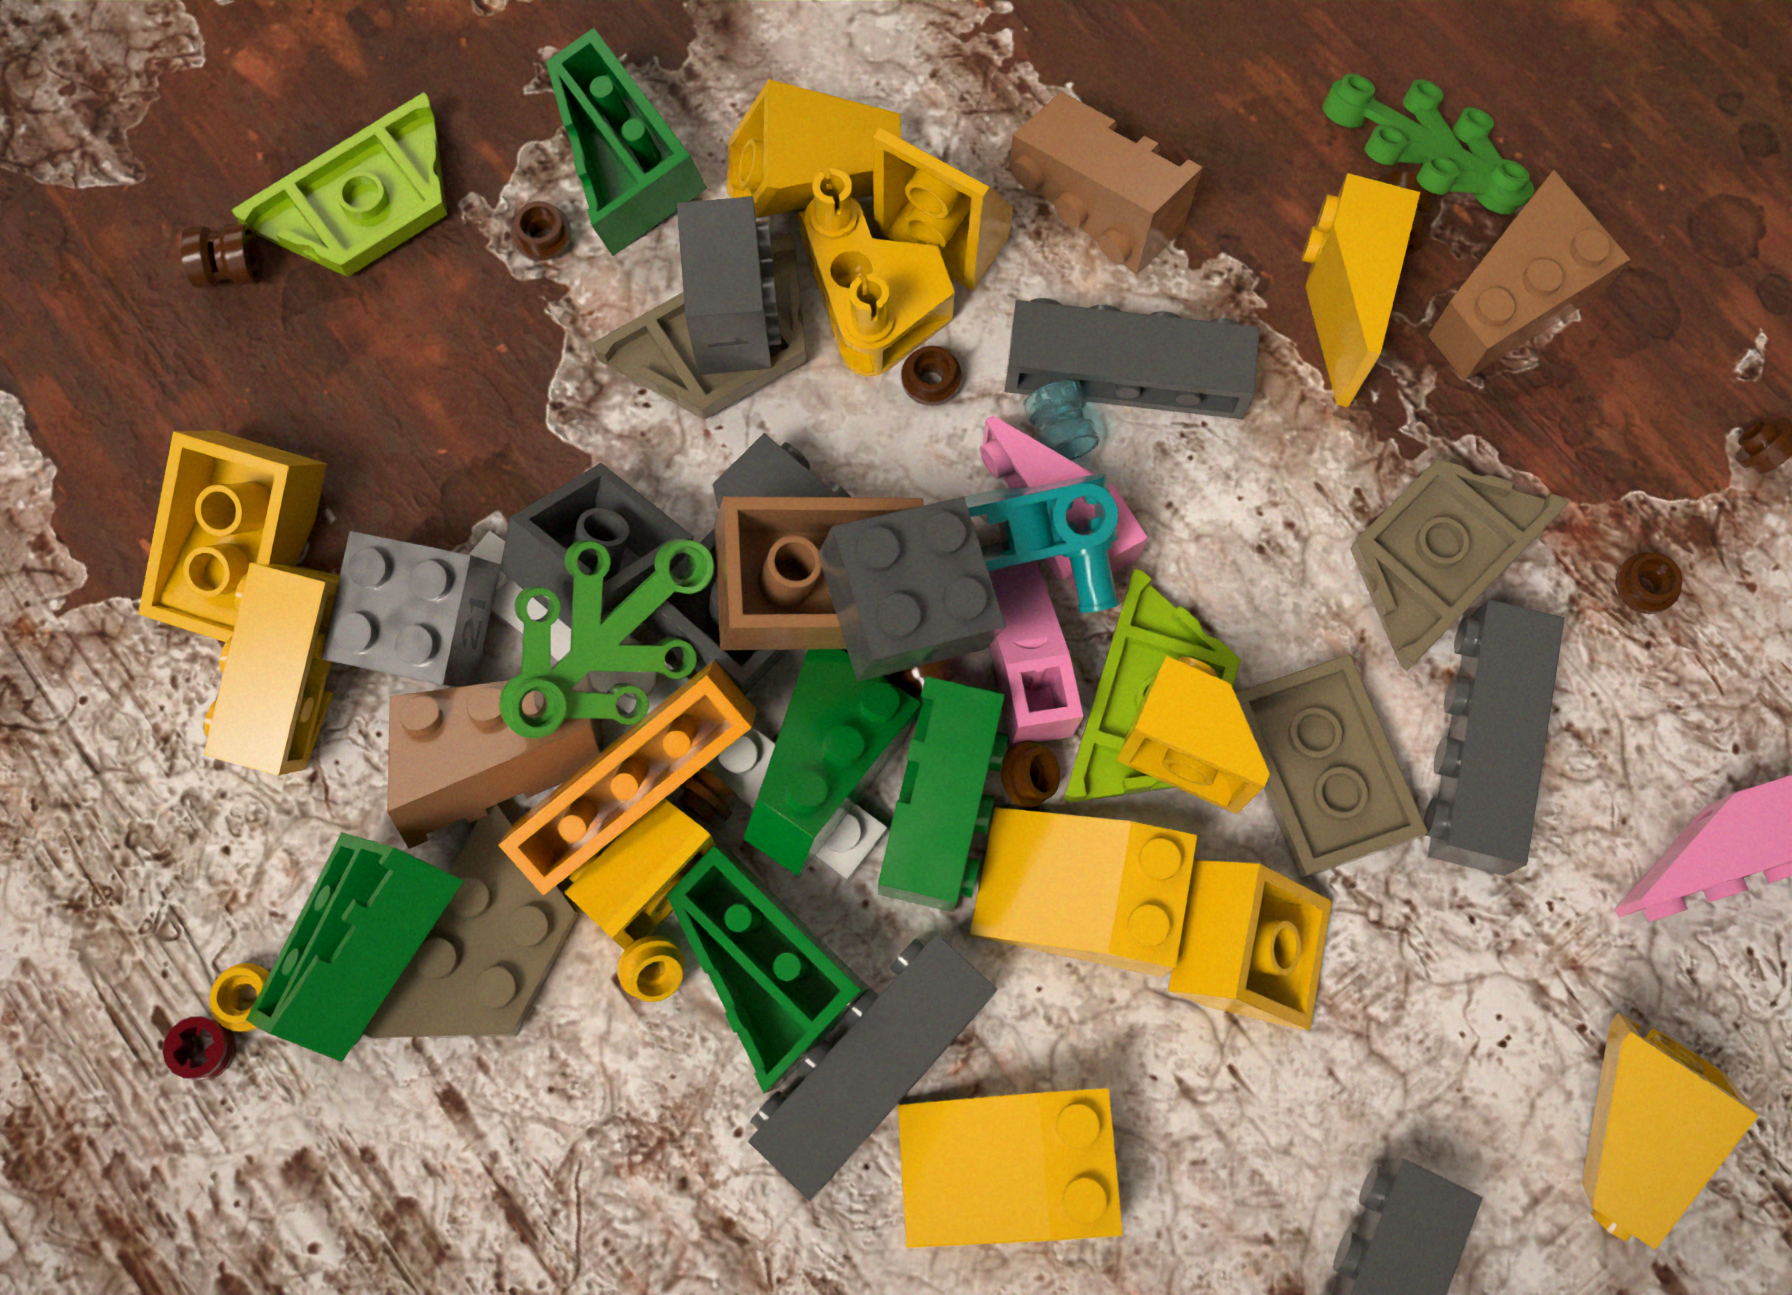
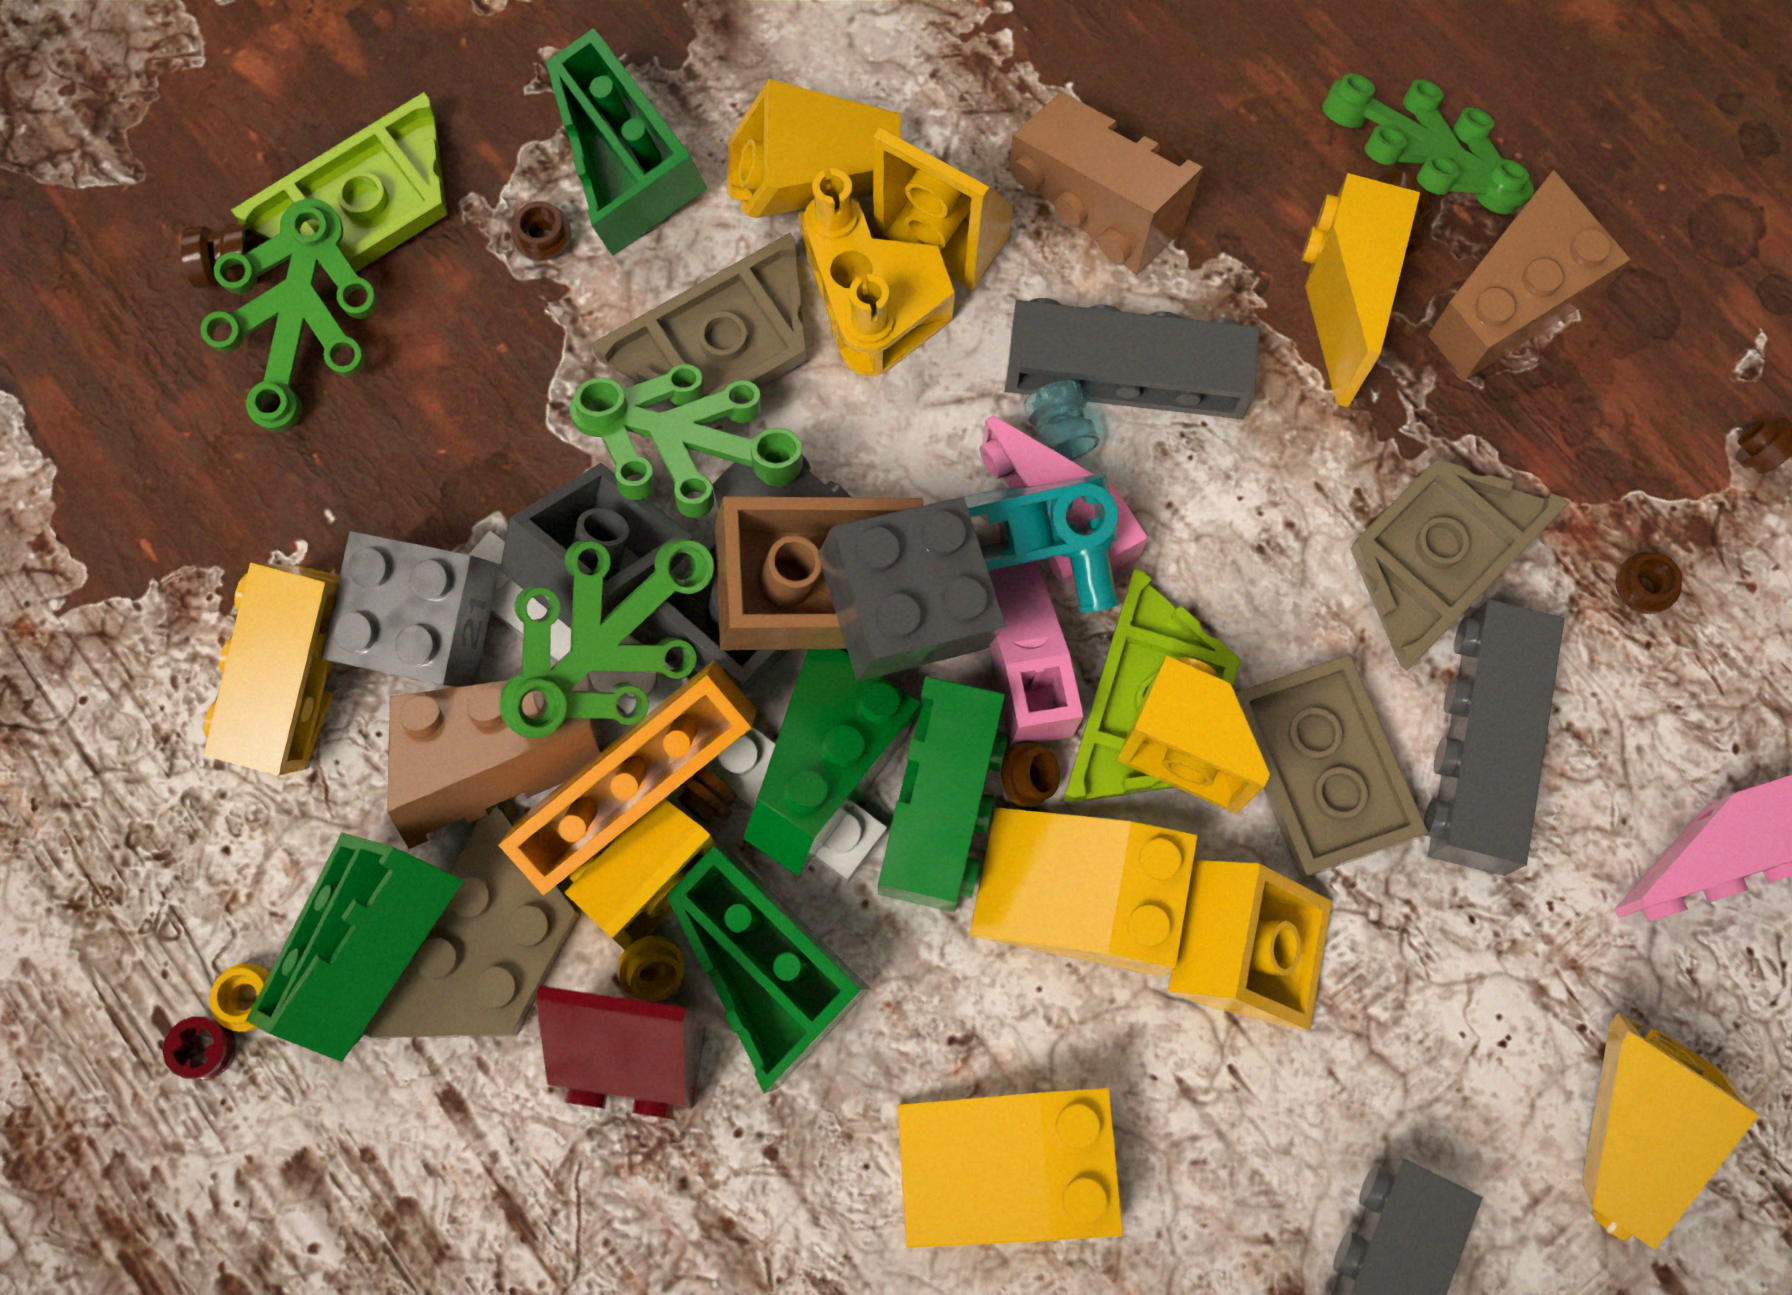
(216, 514): yellow slope -> none
(292, 303): none -> bright green plant
(609, 411): none -> bright green plant
(620, 1050): none -> dark red slope
(728, 285): dark grey brick -> none
(871, 1066): dark grey brick -> none
(913, 678): reddish brown plate -> none
(931, 360): reddish brown plate -> none

